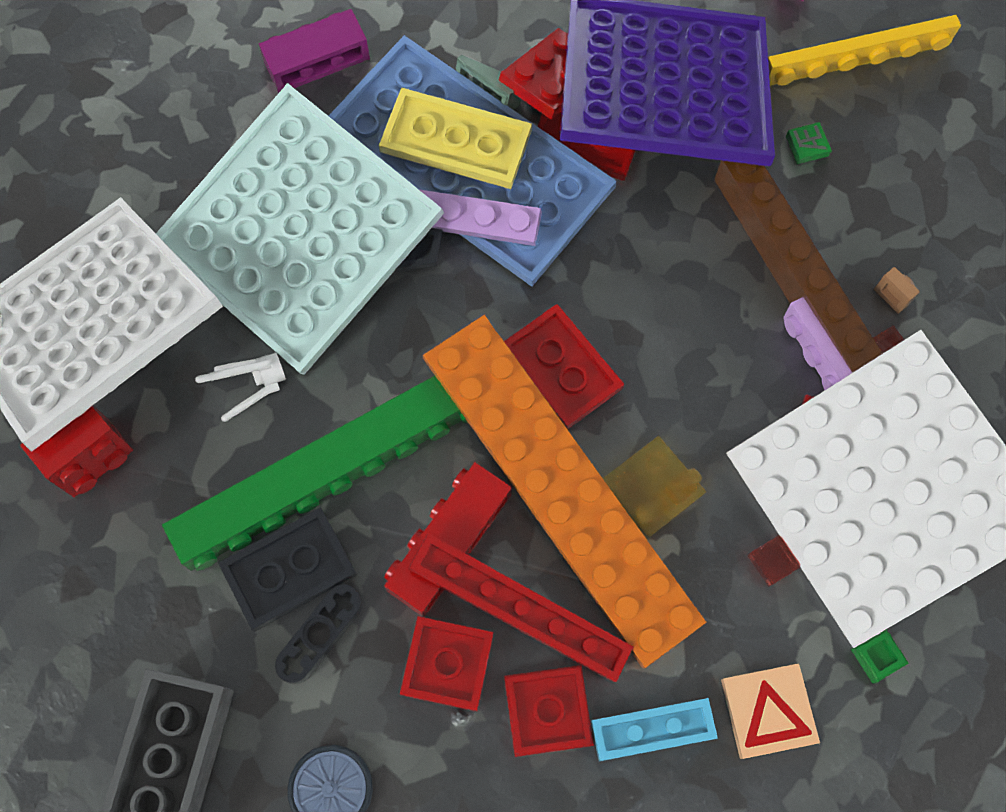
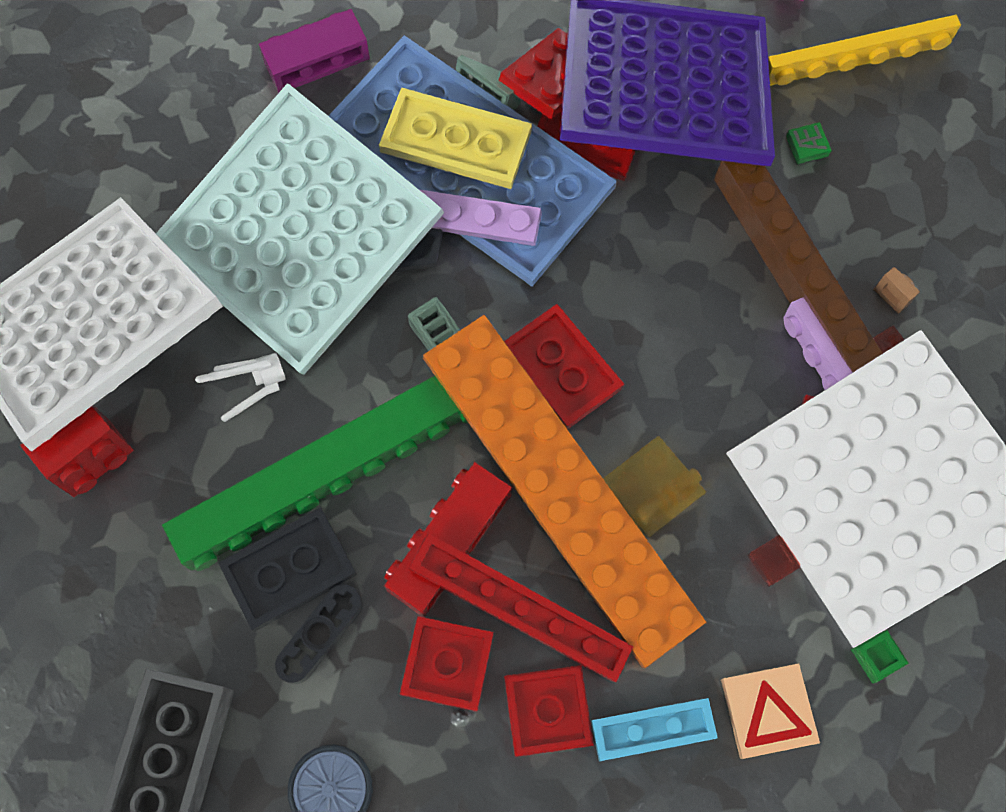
(426, 313): none -> sand green slope

